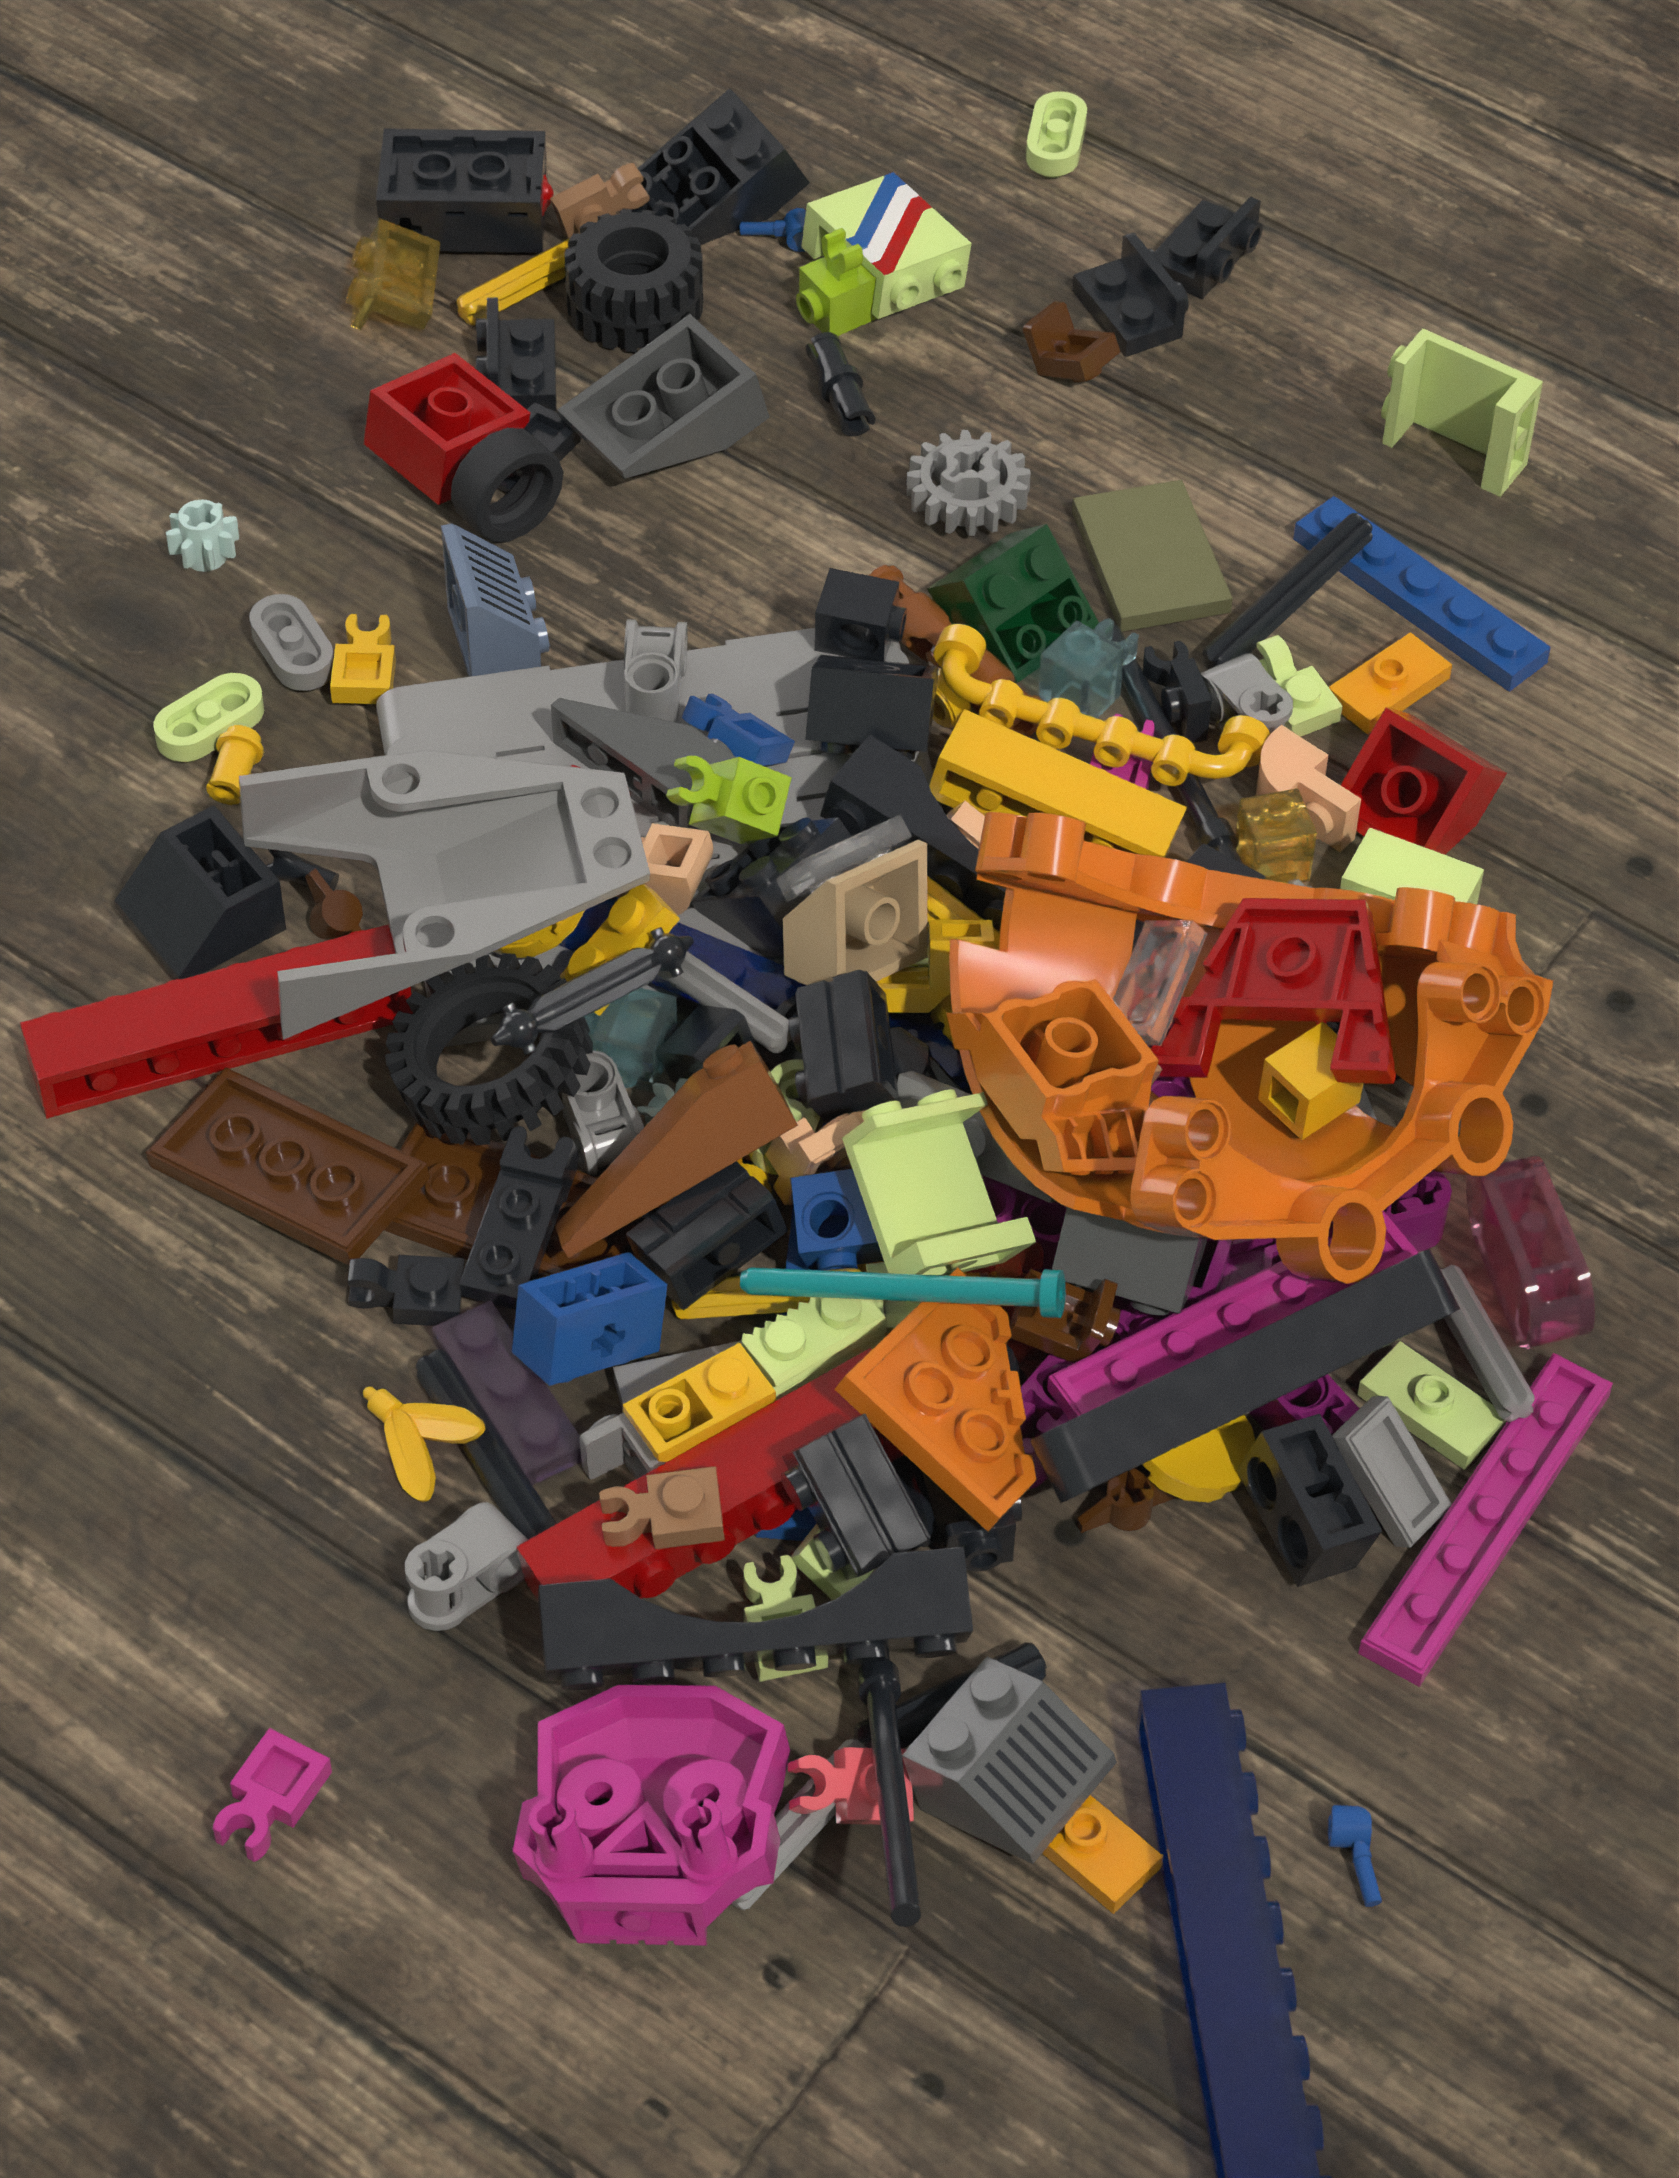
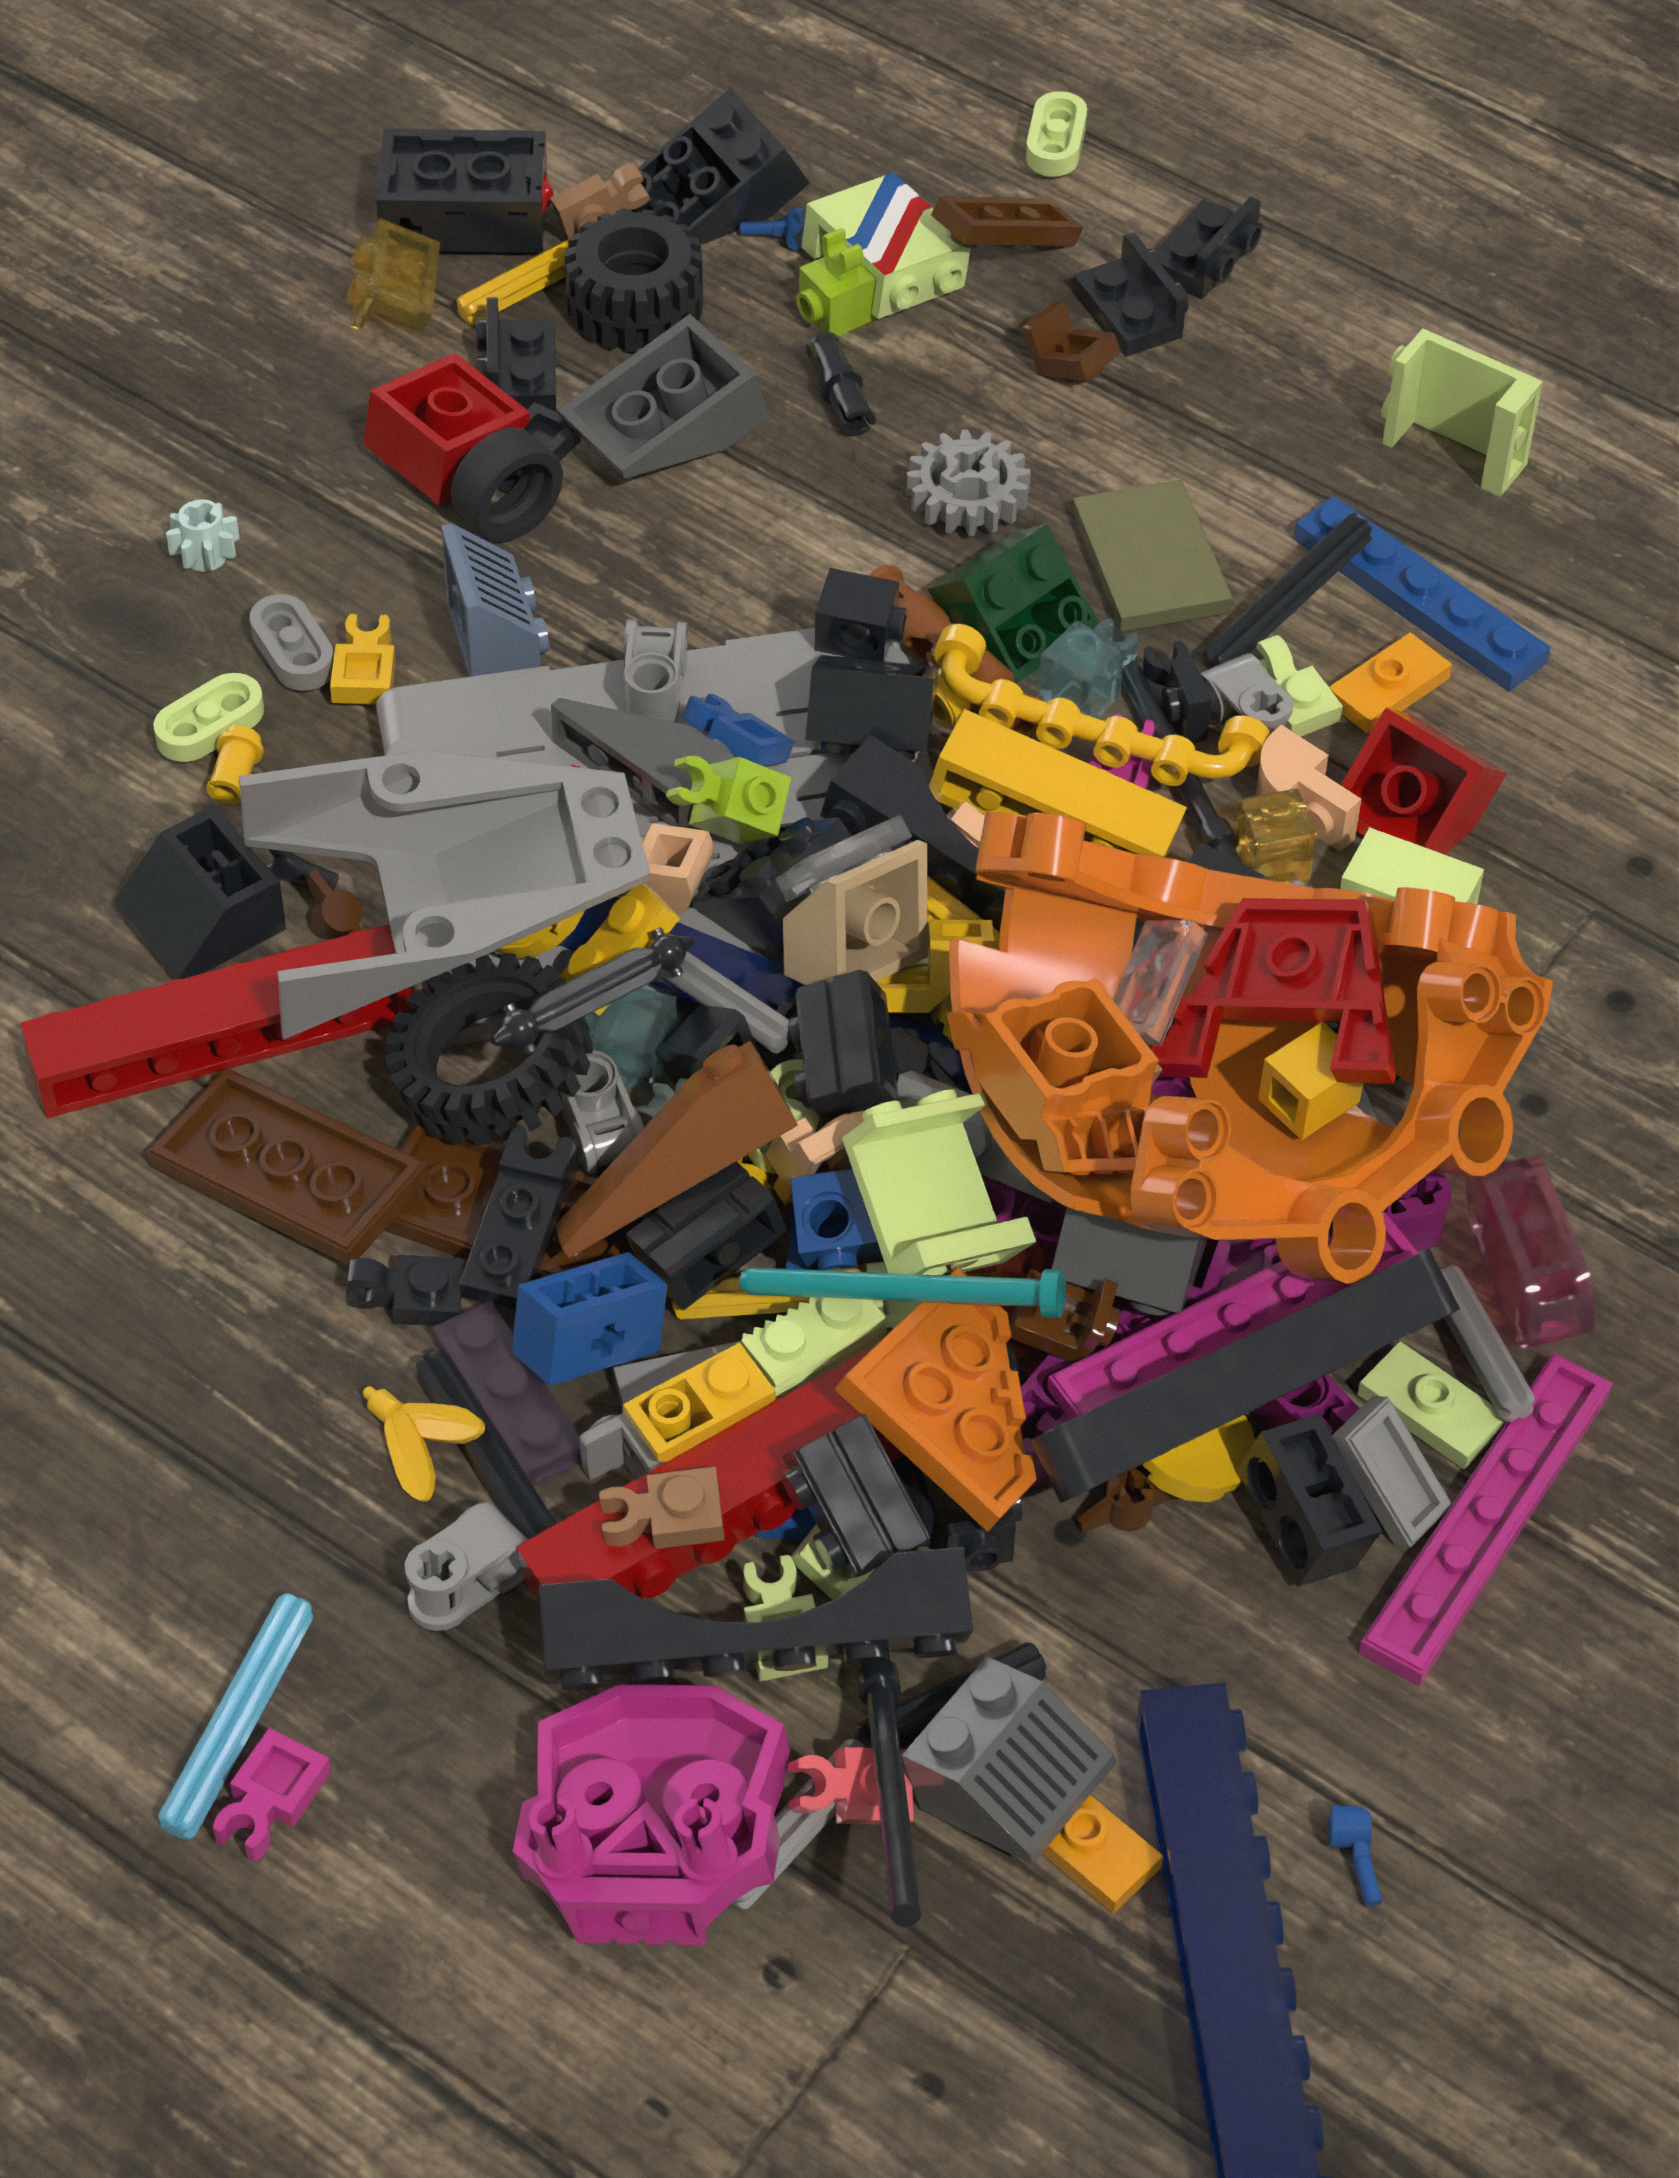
(235, 1717): none -> medium azure axle
(1006, 222): none -> reddish brown plate

